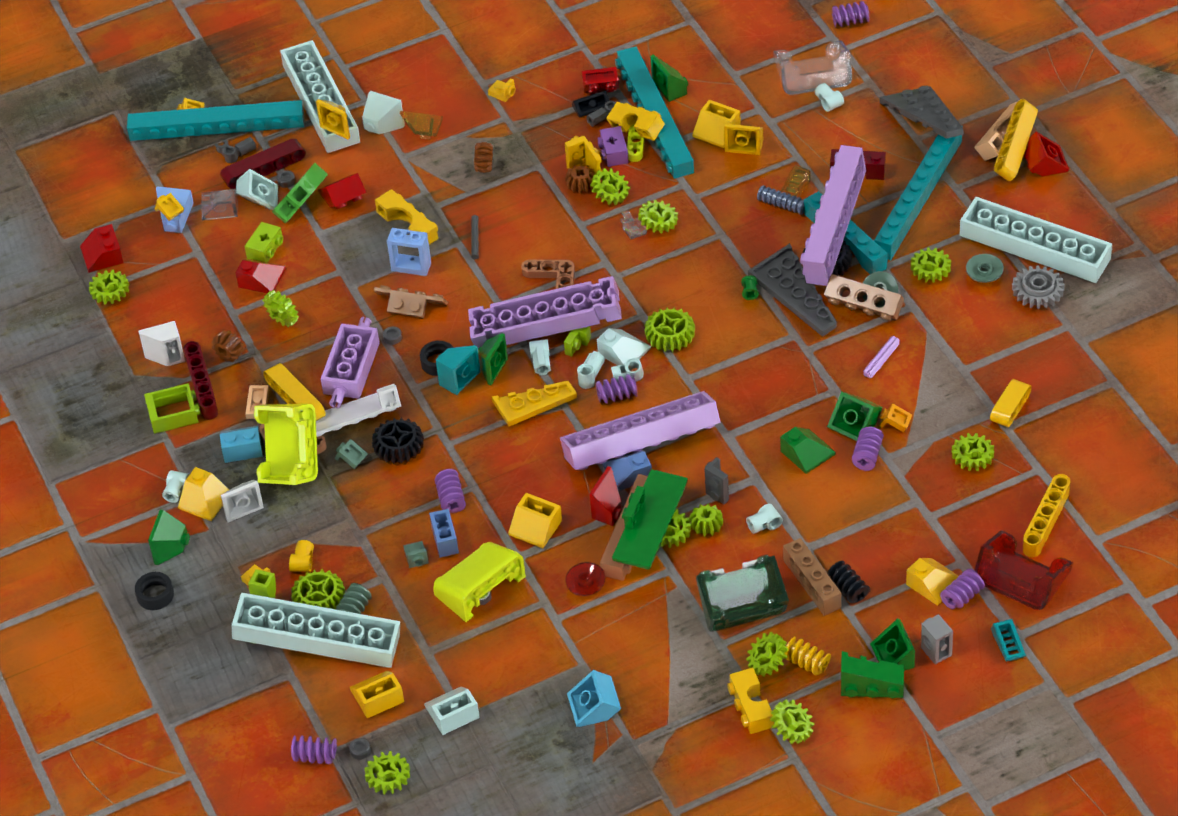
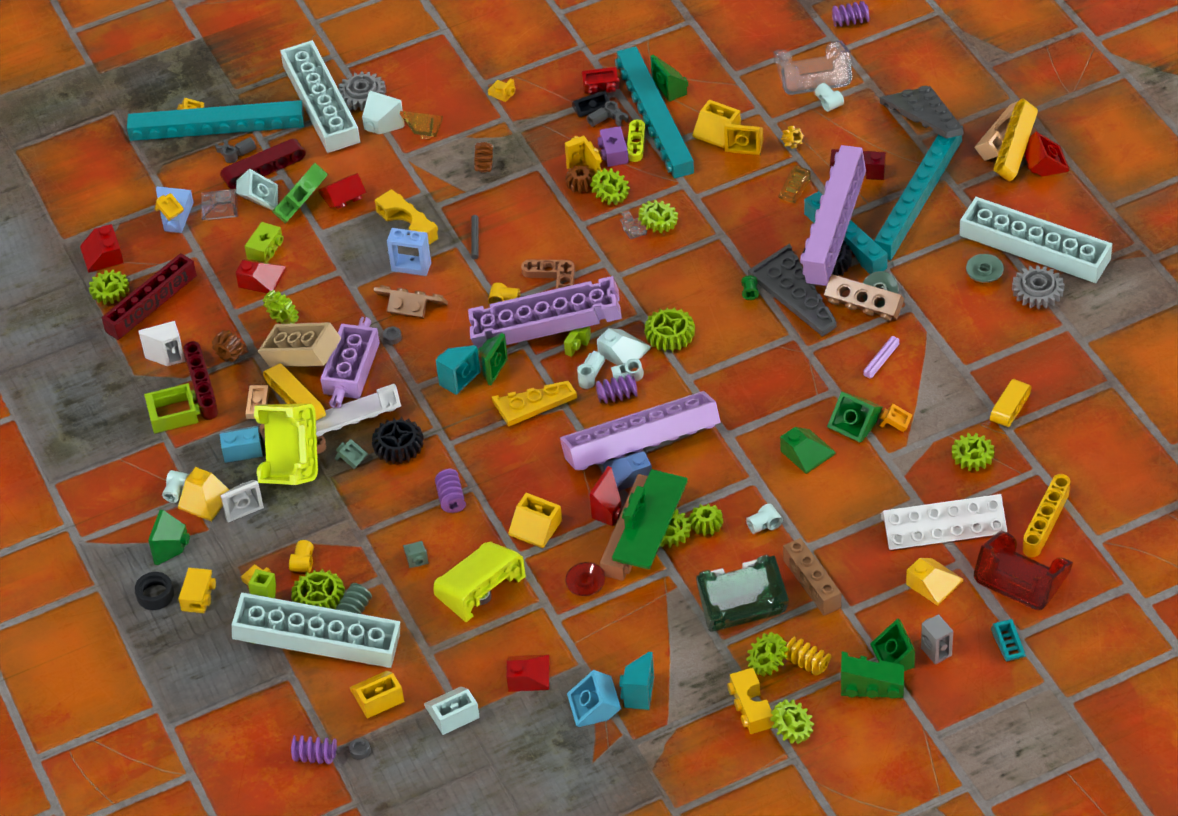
(149, 296): none -> dark red brick
(196, 590): none -> yellow brick
(286, 179): flat silver tile -> none
(300, 344): none -> tan brick
(333, 118): yellow slope -> none
(356, 88): none -> light grey gear
(387, 772): lime gear -> none
(430, 349): black tyre -> none
(444, 533): medium blue brick -> none
(500, 292): none -> yellow piece
(528, 673): none -> red slope
(540, 353): light aqua piece -> none
(638, 683): none -> teal slope
(647, 123): yellow arch -> none
(716, 482): dark grey bracket -> none
(781, 199): sand blue piece -> none
(792, 137): none -> yellow gear
(848, 582): black piece -> none
(867, 448): medium lavender piece -> none
(929, 263): lime gear -> none
(944, 522): none -> white bracket
(962, 589): medium lavender piece -> none

